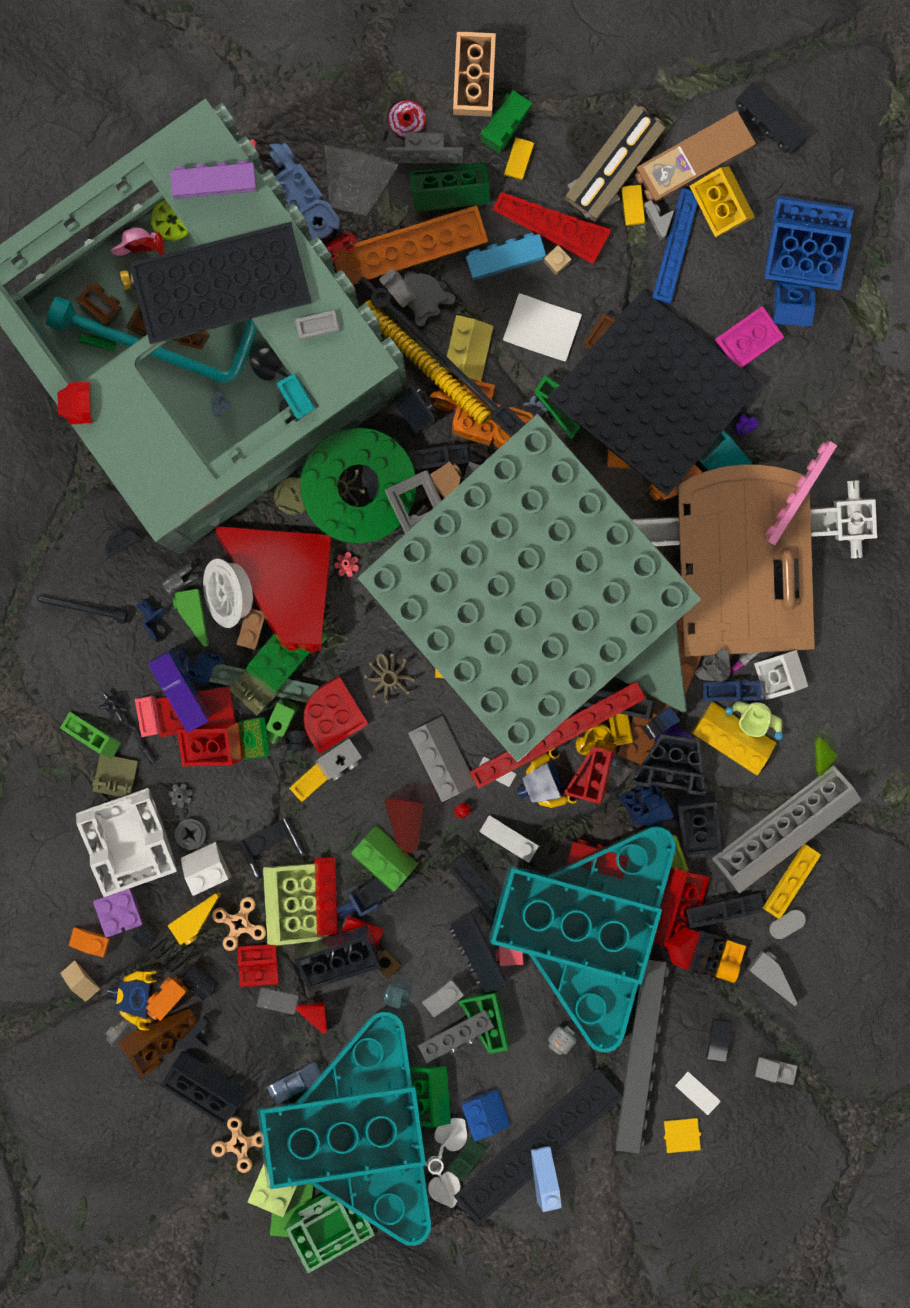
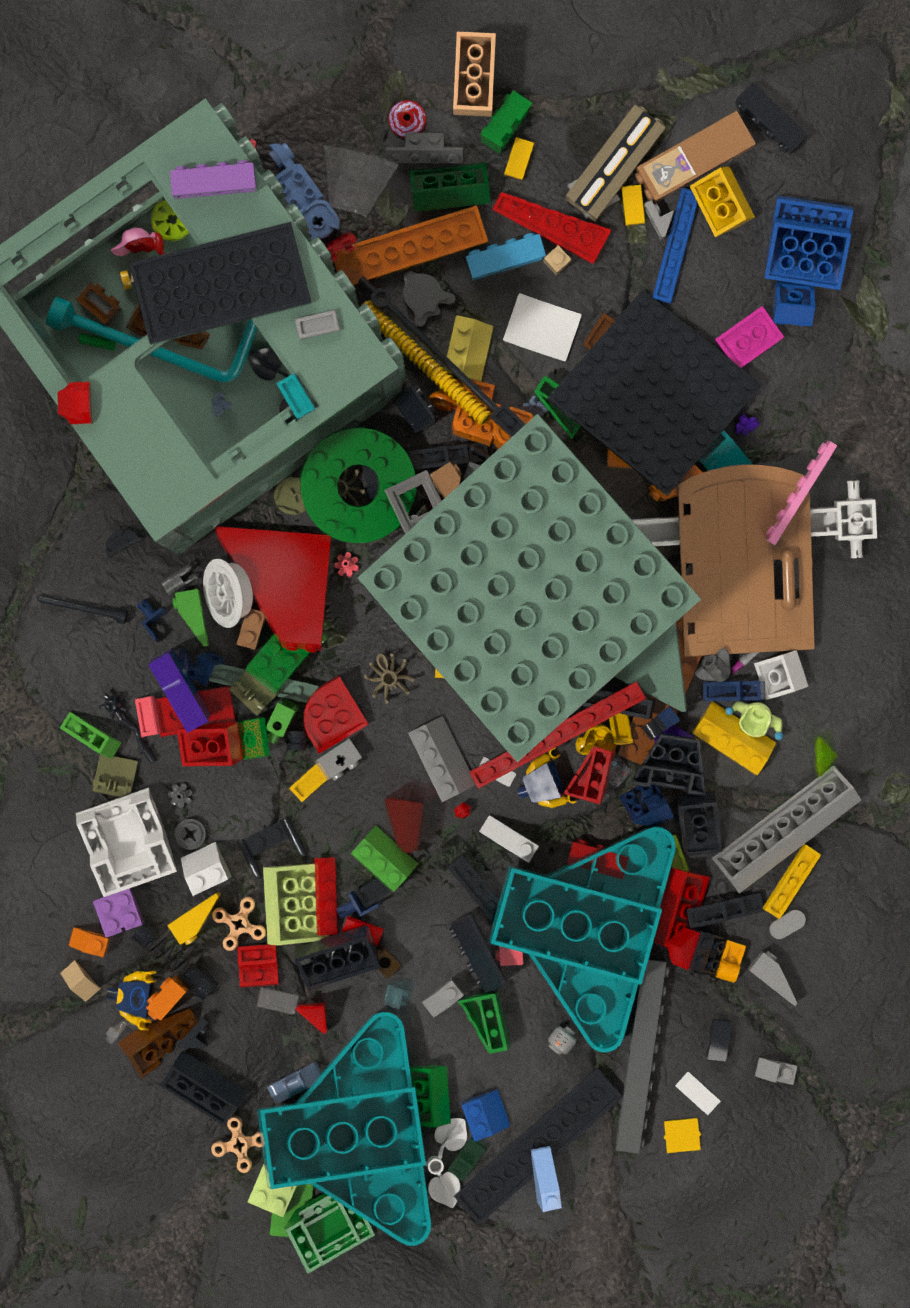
(397, 287): light grey leg -> none
(454, 1037): dark grey bracket -> none

